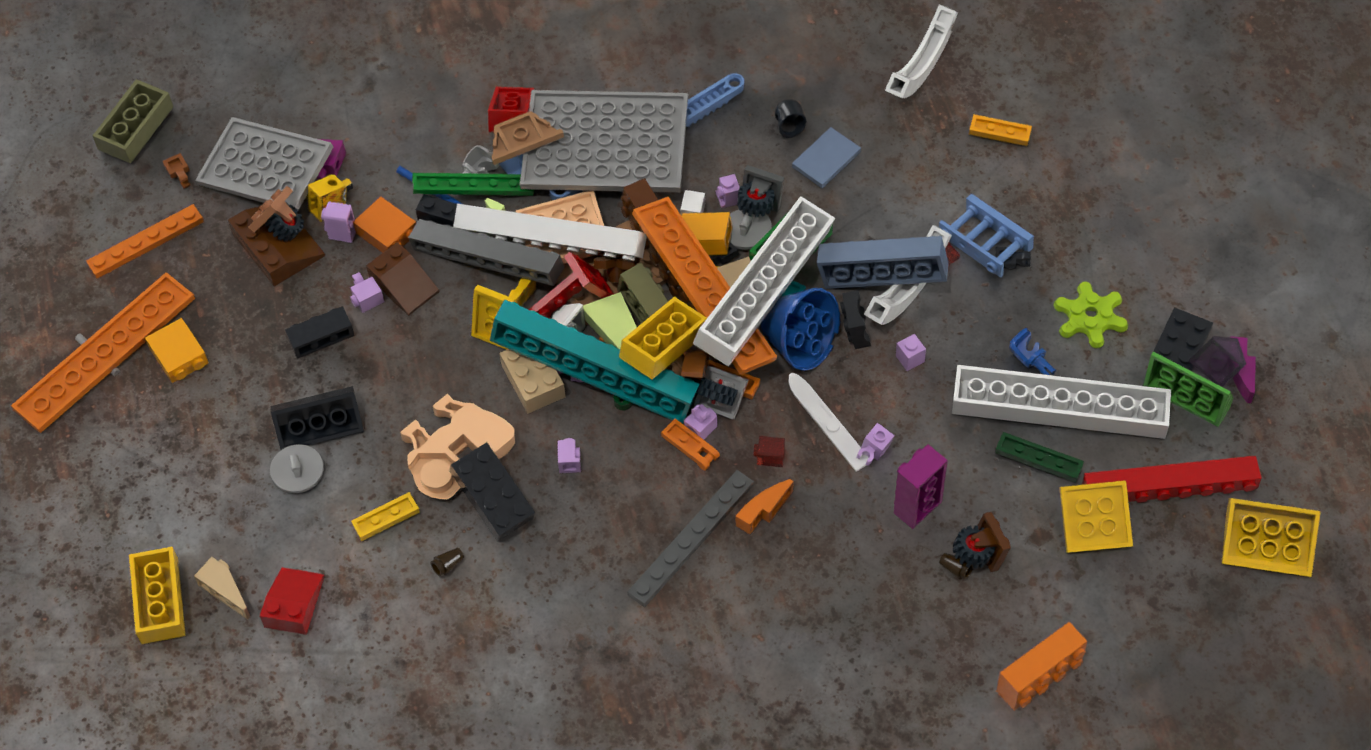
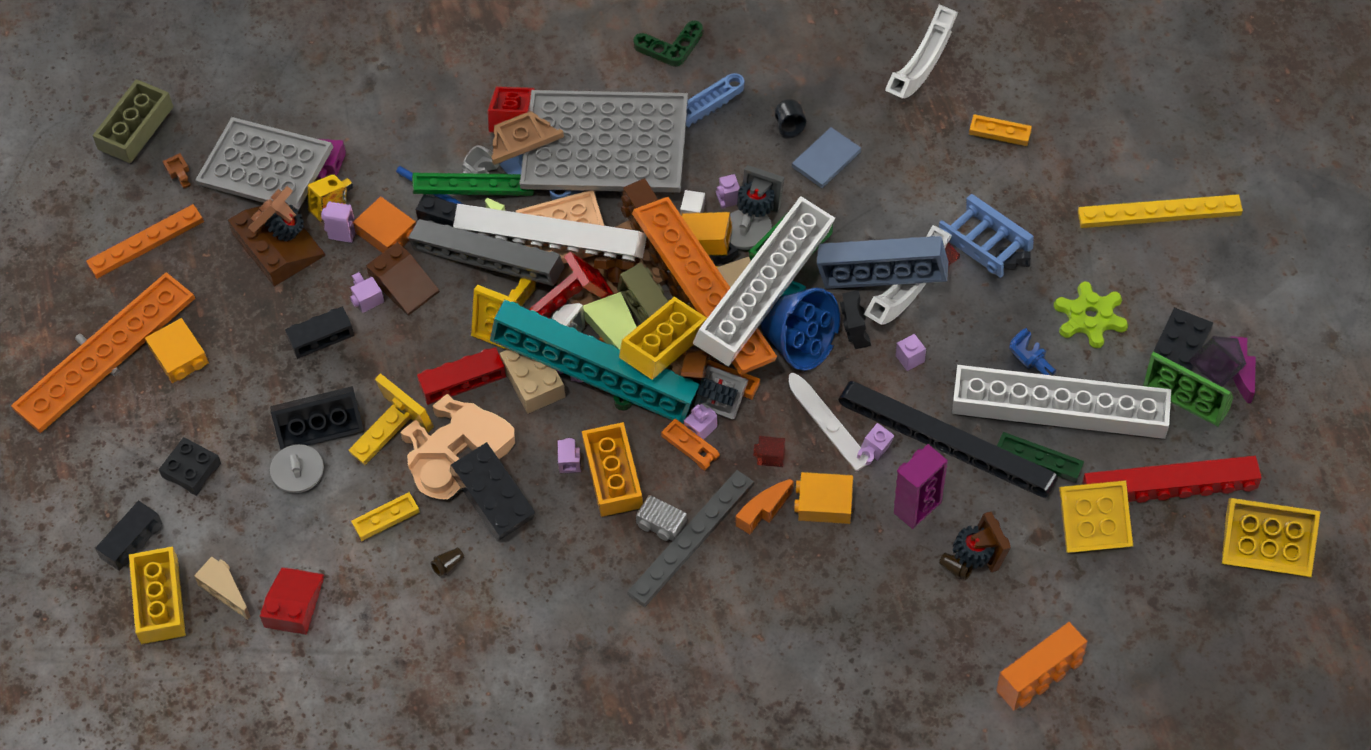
(129, 535): none -> black brick
(189, 465): none -> black brick
(390, 422): none -> yellow piece
(461, 375): none -> red brick
(612, 469): none -> light orange brick
(661, 518): none -> light grey brick
(670, 50): none -> dark green beam
(824, 498): none -> light orange brick
(948, 439): none -> black beam
(1160, 211): none -> yellow plate

